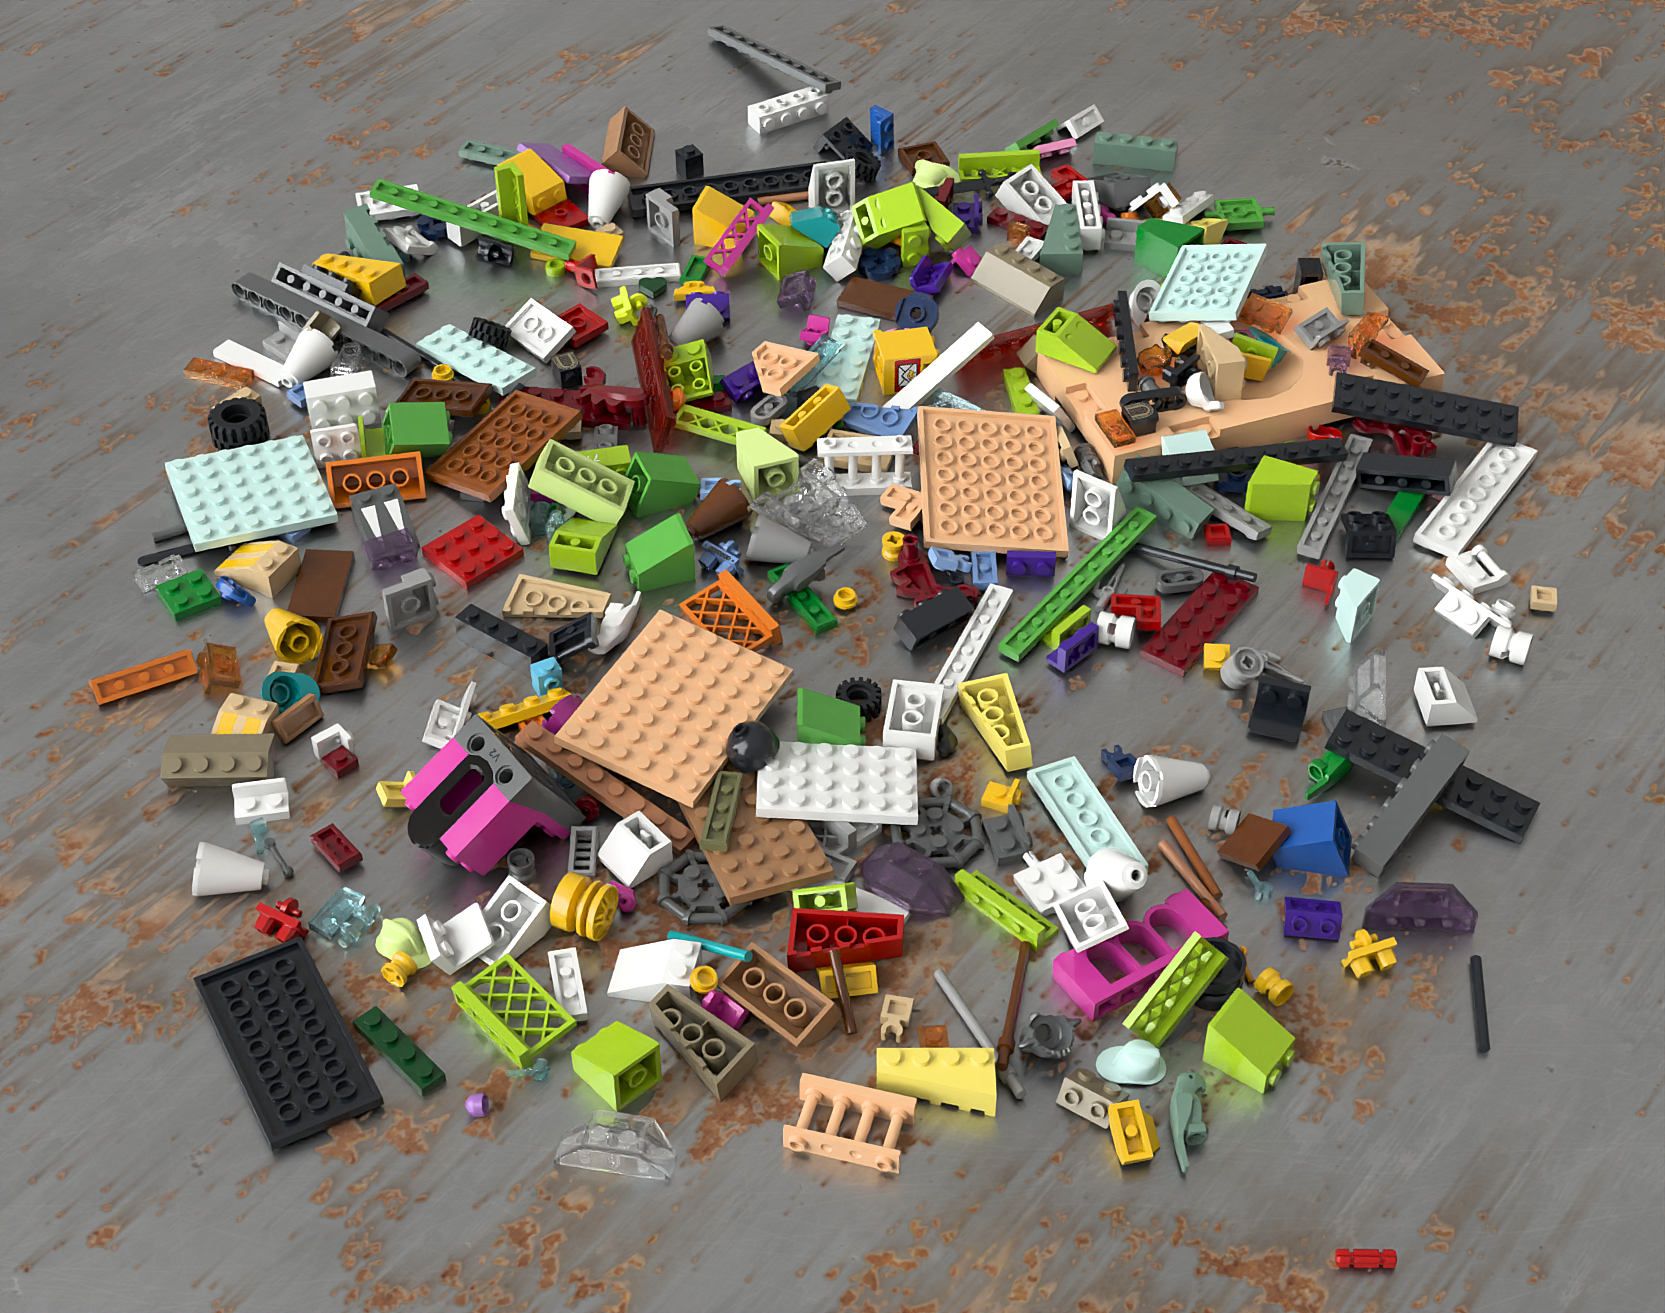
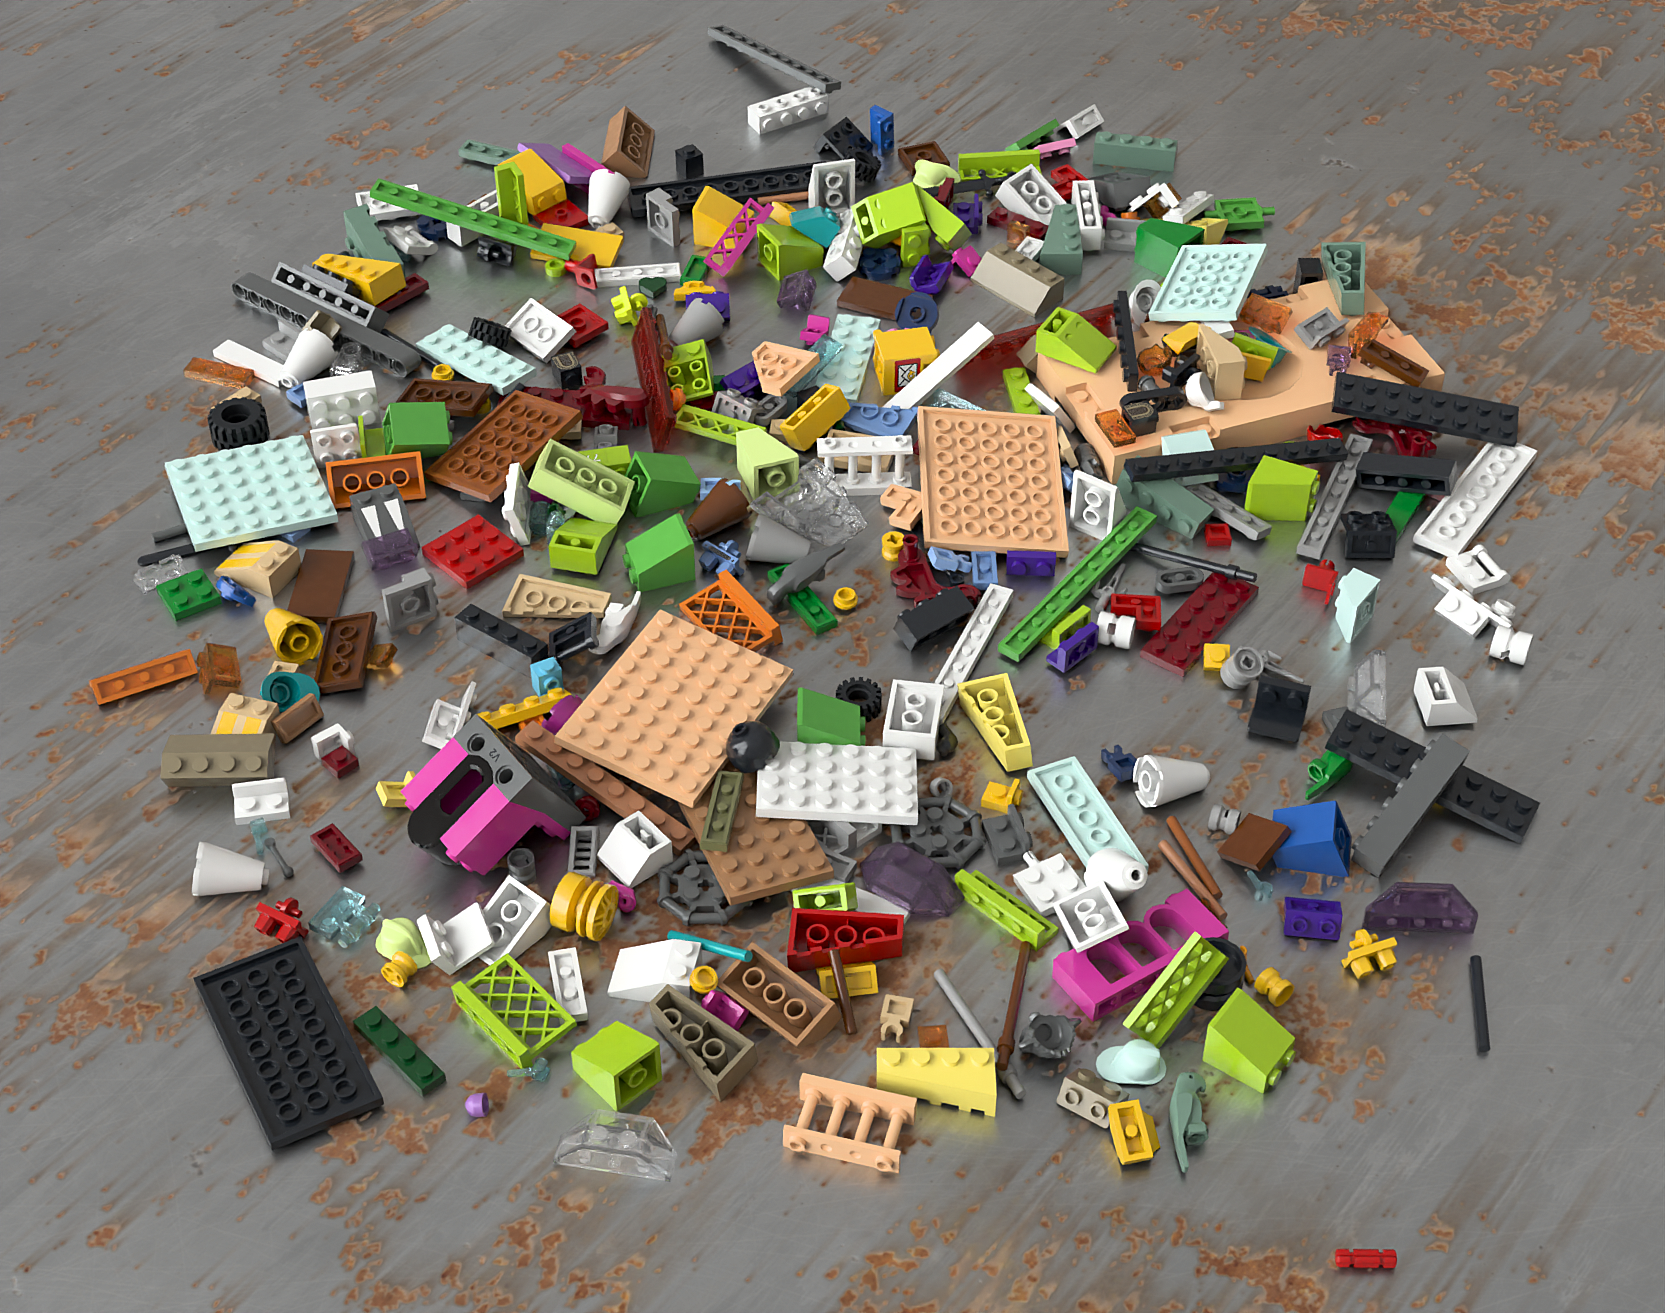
(734, 405): none -> light grey bracket
(1543, 598): tan plate -> none

